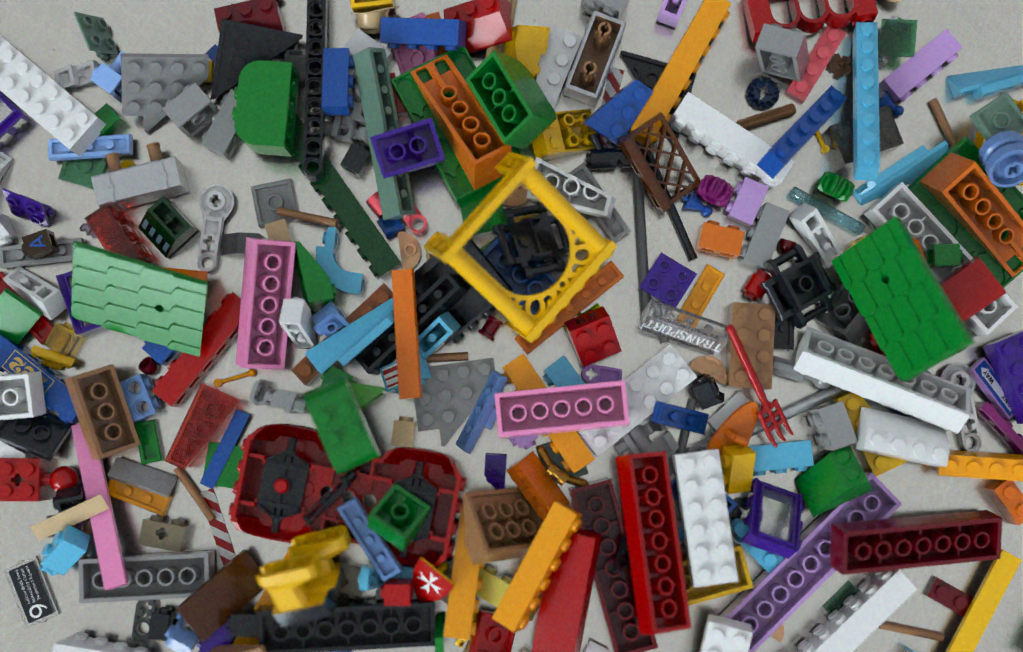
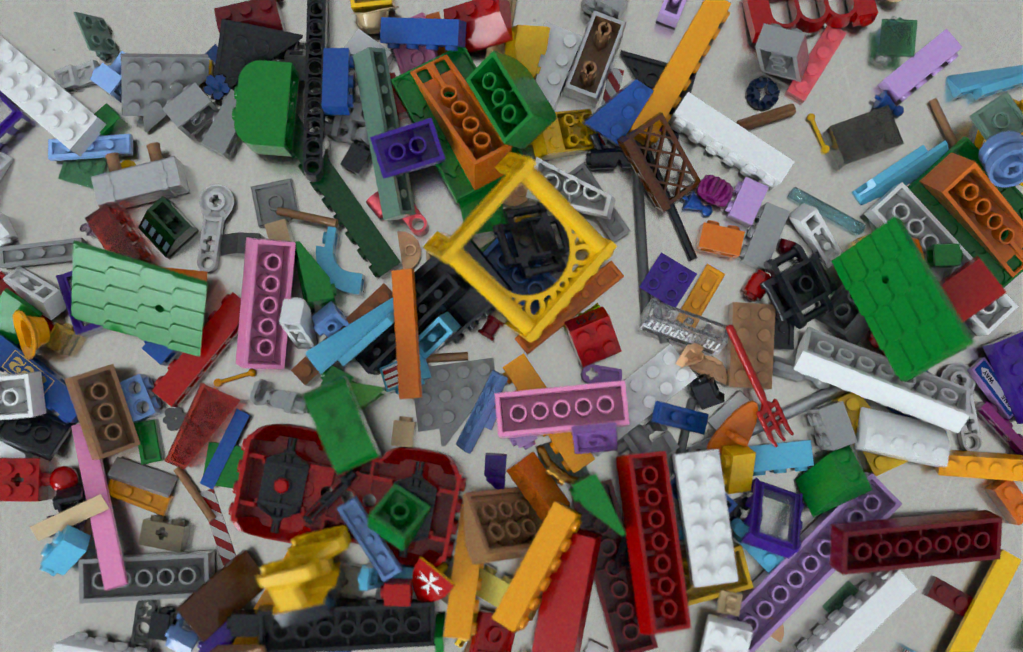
(28, 208): dark purple hinge -> none
(31, 332): none -> light orange hat
(31, 591): piece -> none
(40, 244): dark brown brick -> none
(52, 358): yellow plate -> none
(148, 366): dark red hinge -> none
(170, 414): none -> dark grey plant
(216, 86): none -> blue plant
(390, 227): blue tile -> none
(562, 374): medium azure brick -> none
(593, 497): none -> green slope
(595, 438): none -> medium lavender tile
(691, 355): none -> light nougat plate
(729, 602): none -> tan tile
(801, 132): blue brick -> none
(836, 186): green gear -> none
(839, 65): reddish brown plant -> none
(865, 102): medium azure brick -> none
(912, 631): medium nougat bar -> none

